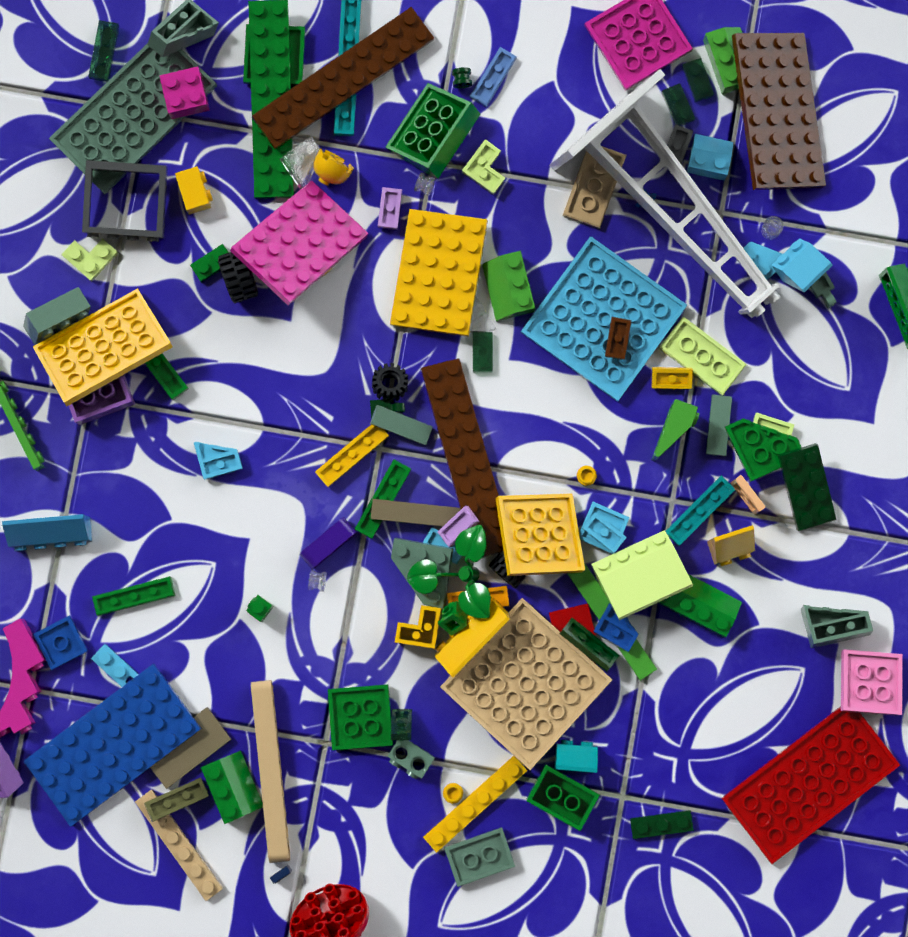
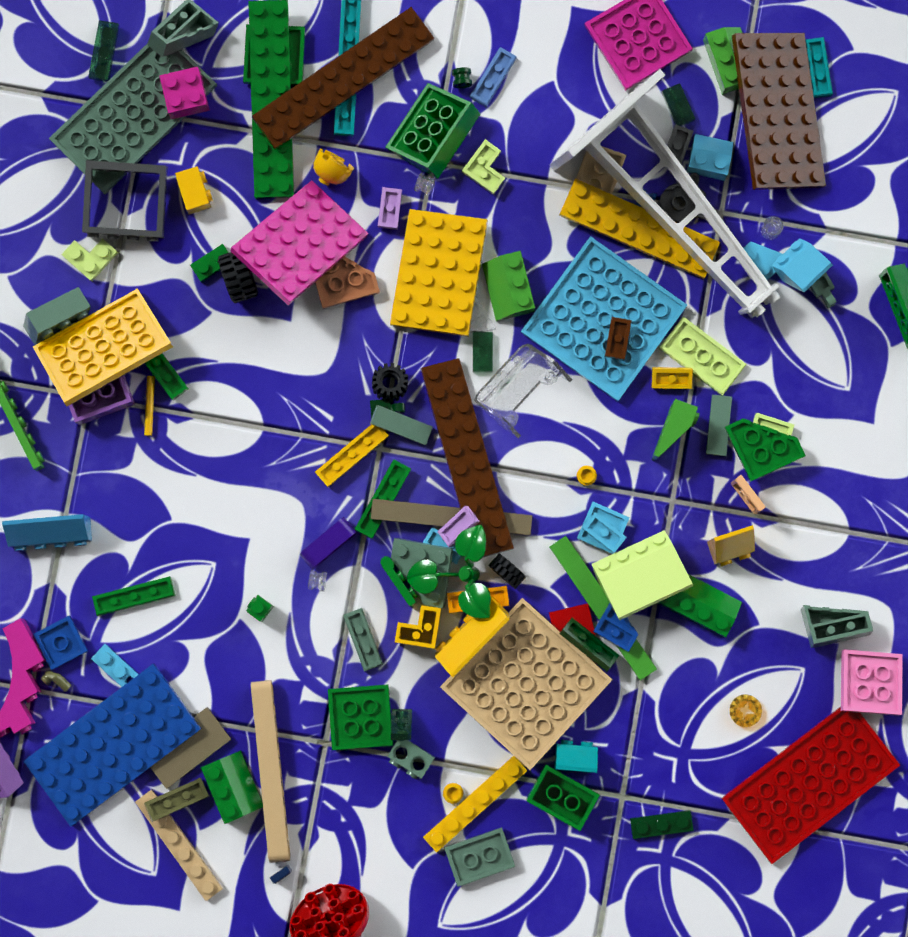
(57, 678): none -> olive arm
(149, 406): none -> yellow bar
(217, 460): medium azure wing -> none
(300, 161): clear wing -> none
(345, 283): none -> nougat plate
(363, 639): none -> sand green tile
(398, 579): none -> green hinge
(450, 614): green brick -> none
(515, 383): none -> clear windscreen
(540, 534): yellow plate -> none
(632, 226): none -> yellow plate
(677, 203): none -> dark grey tile
(697, 80): clear green plate -> none
(700, 510): teal plate -> none
(753, 705): none -> clear yellow gear
(807, 487): dark green plate -> none
(819, 67): none -> teal tile

